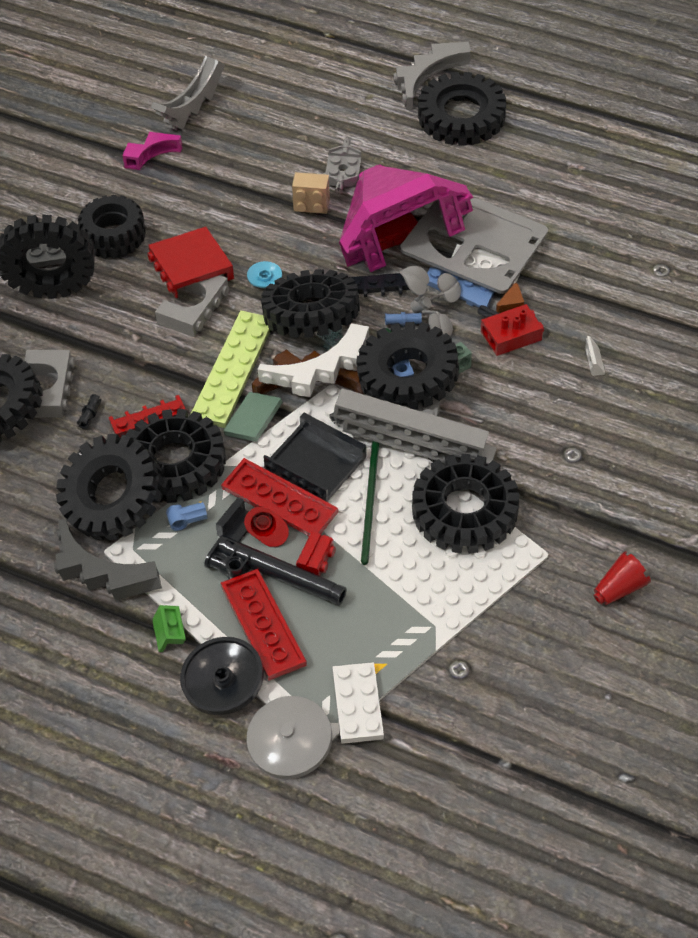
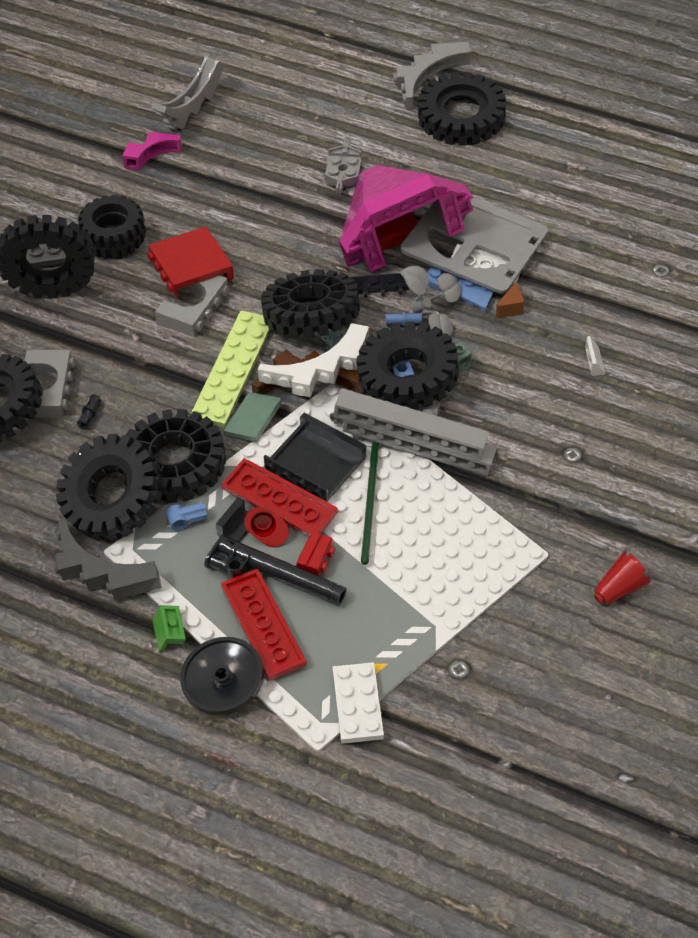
(122, 425): red hinge -> none
(263, 274): medium azure dish -> none
(289, 737): light grey dish -> none
(311, 192): tan brick -> none
(465, 529): black tyre -> none
(510, 328): red piece -> none

